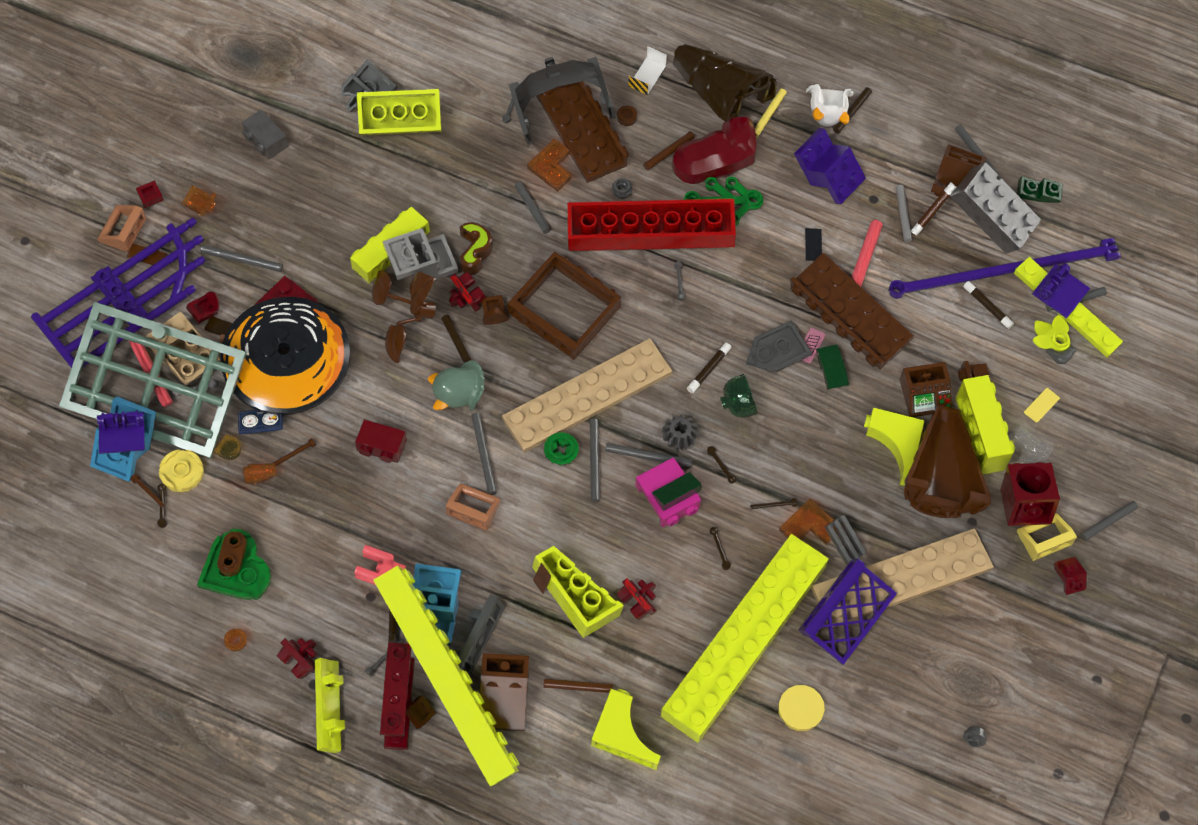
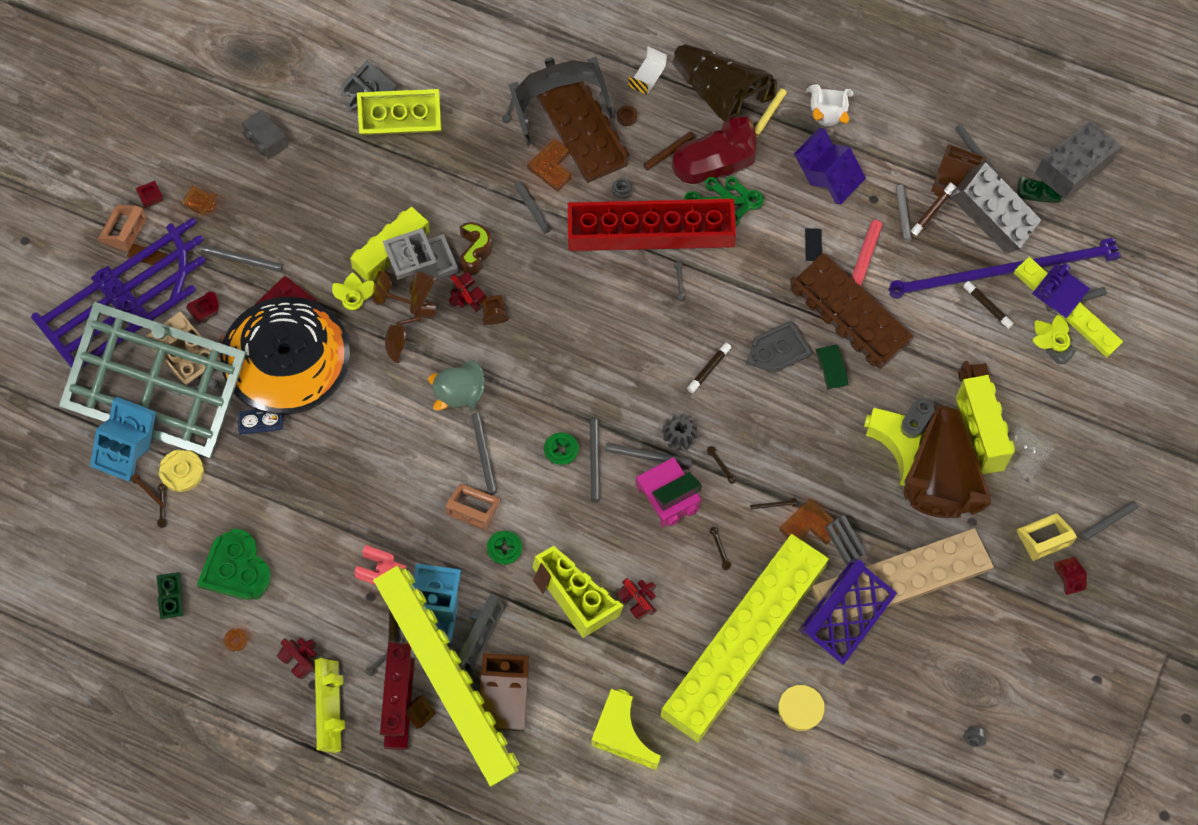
(121, 432): dark purple hinge -> none
(146, 364): coral axle -> none
(170, 595): none -> dark green slope
(217, 326): dark brown sticker -> none
(228, 448): clear yellow tile -> none
(232, 552): reddish brown plate -> none
(258, 472): clear orange cone -> none
(310, 443): reddish brown piece -> none
(353, 290): none -> neon yellow plate
(380, 441): dark red brick -> none
(456, 338): dark brown bar -> none
(512, 542): none -> green gear
(543, 328): reddish brown window -> none
(577, 685): reddish brown bar -> none
(587, 395): tan plate -> none
(738, 397): clear green cylinder -> none
(813, 340): clear pink sticker -> none
(854, 108): dark brown bar -> none
(917, 416): none -> dark grey plate
(926, 388): reddish brown slope -> none
(1029, 494): dark red brick -> none
(1041, 405): light yellow sticker -> none
(1077, 160): none -> flat silver piece

